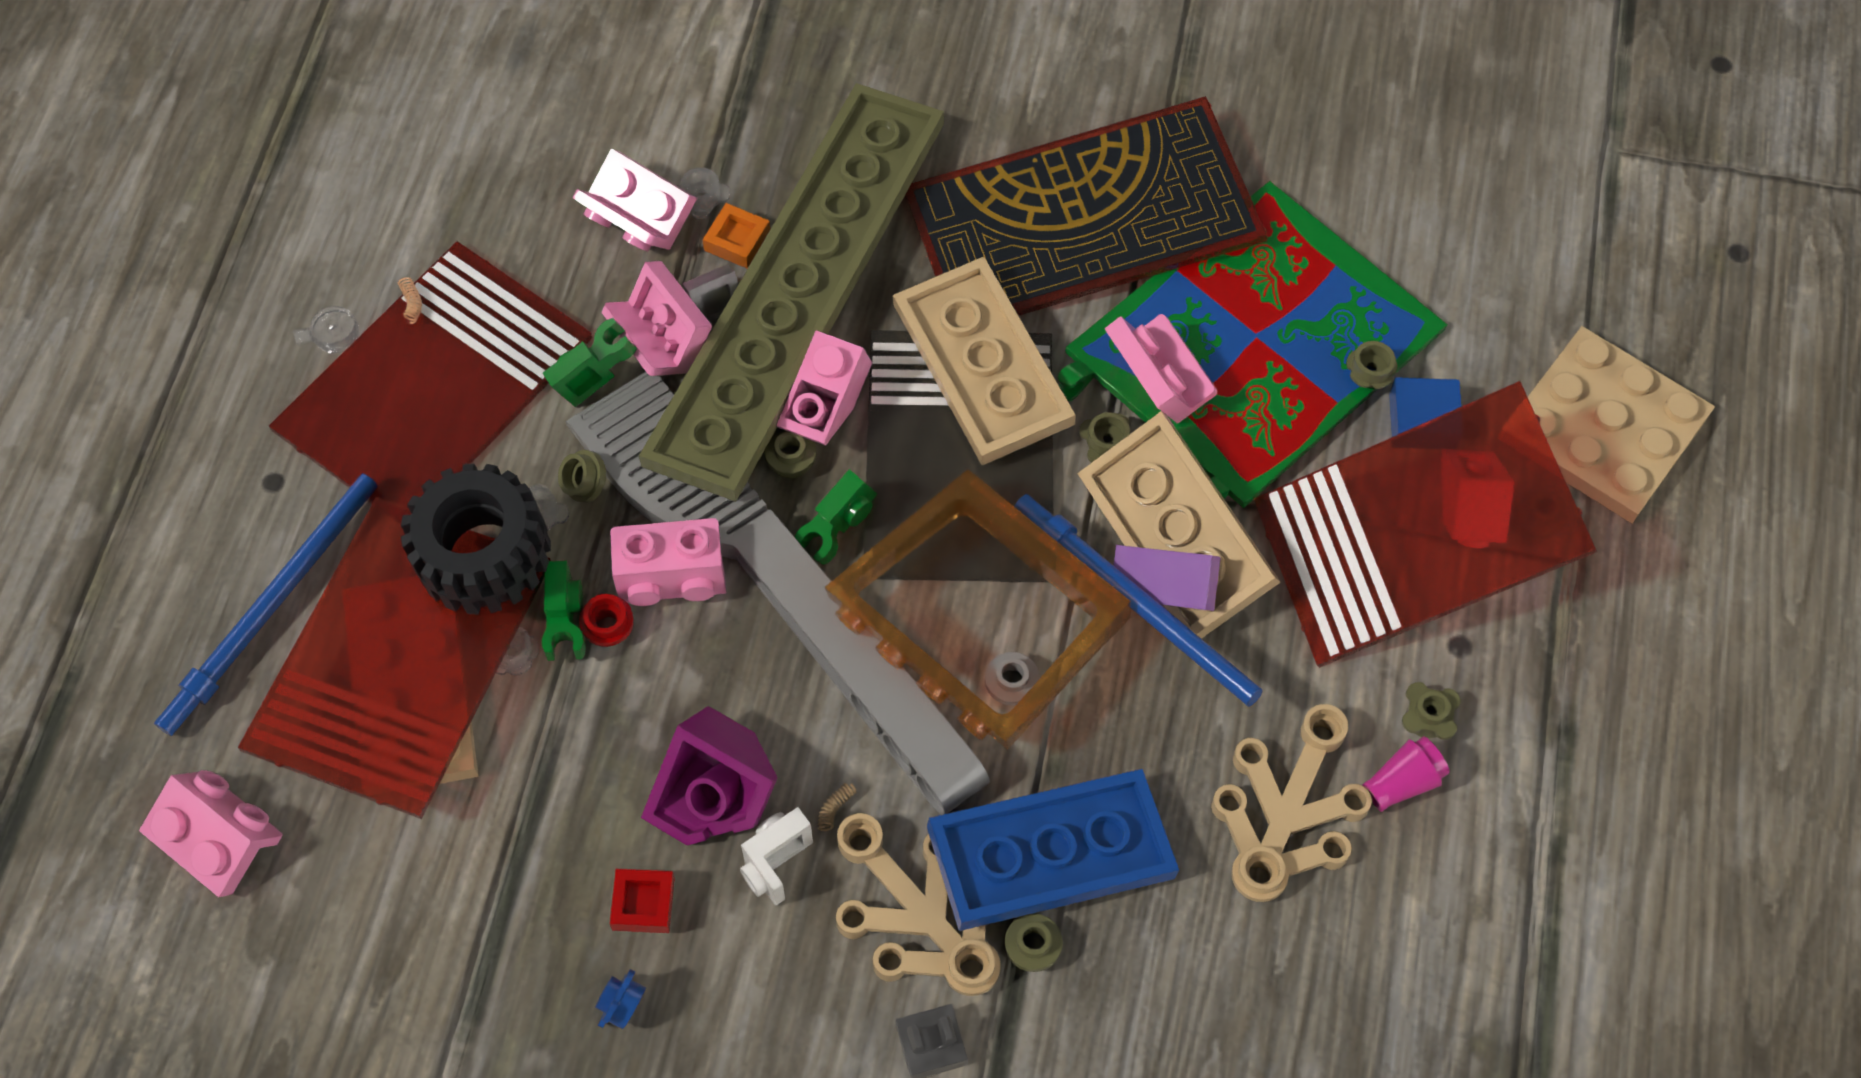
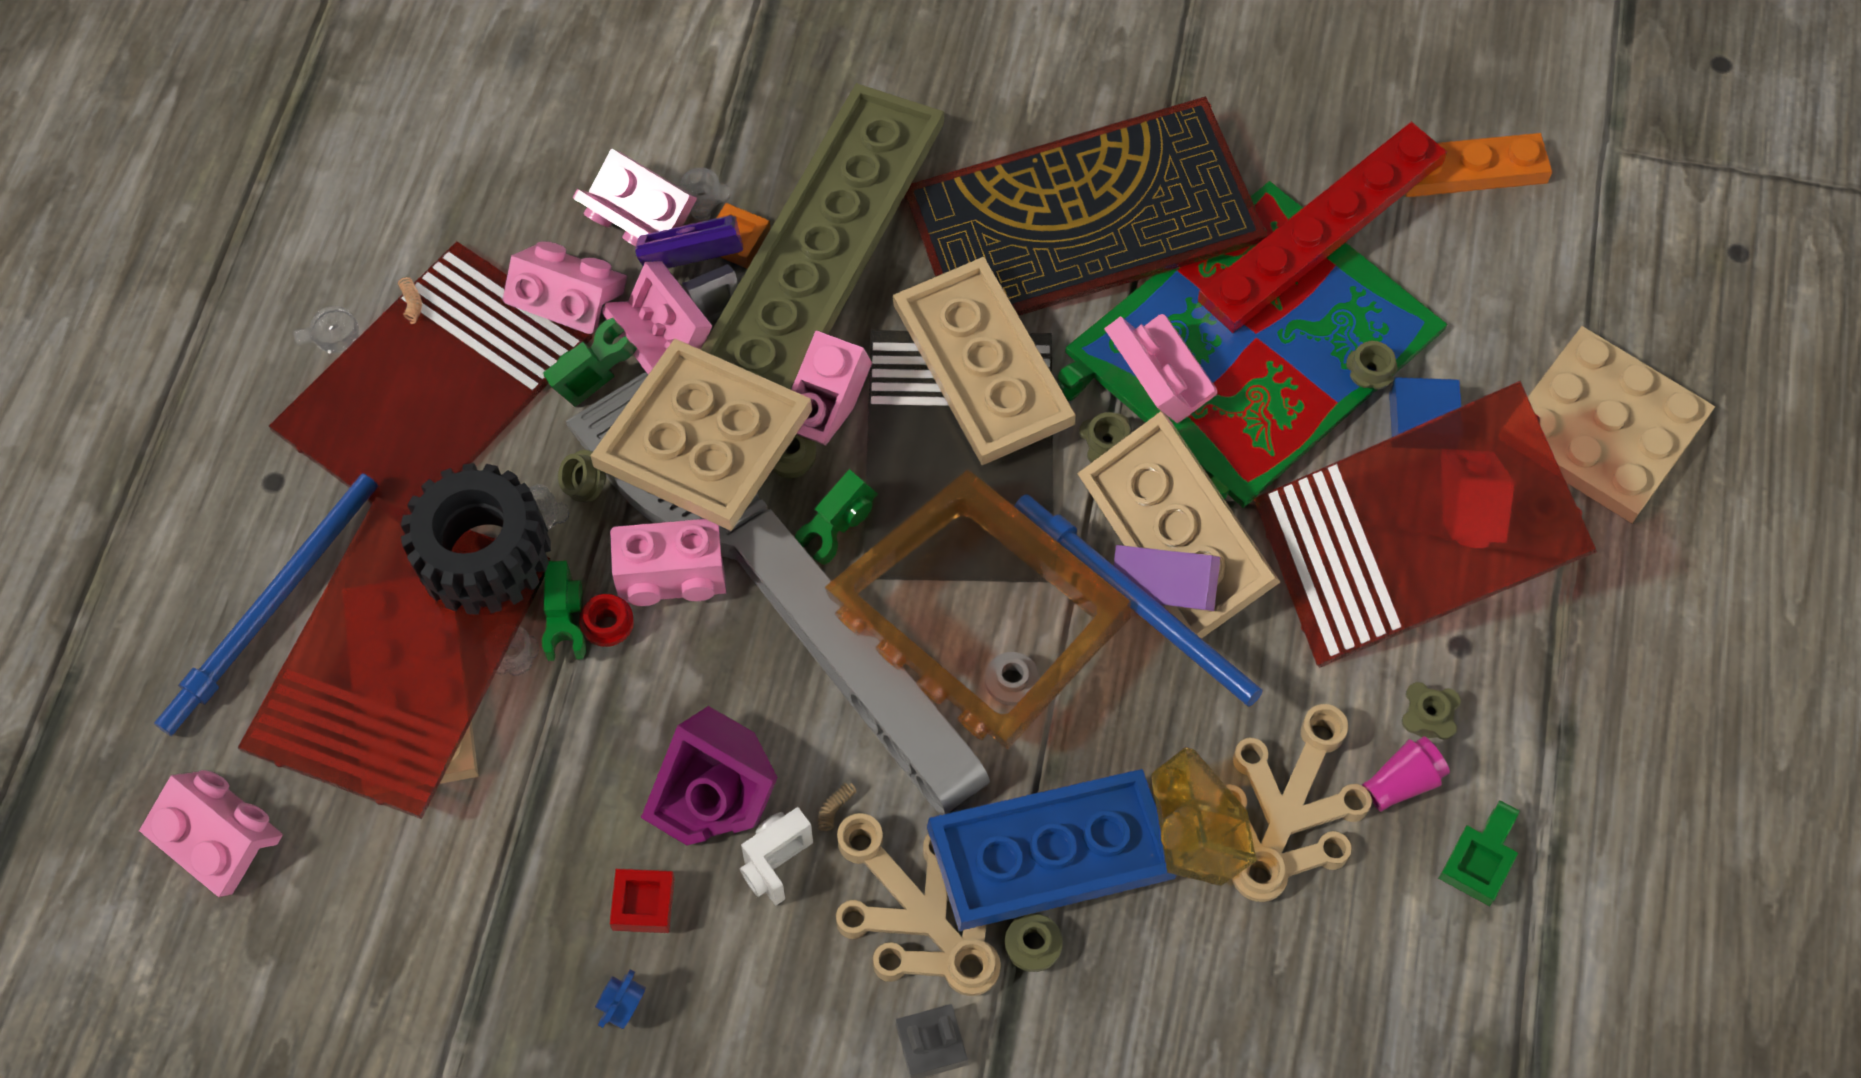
(561, 285): none -> bright pink bracket
(691, 242): none -> dark purple slope
(702, 434): none -> tan plate
(1200, 821): none -> clear yellow slope
(1321, 227): none -> red plate
(1480, 859): none -> green plate
(1488, 165): none -> orange plate

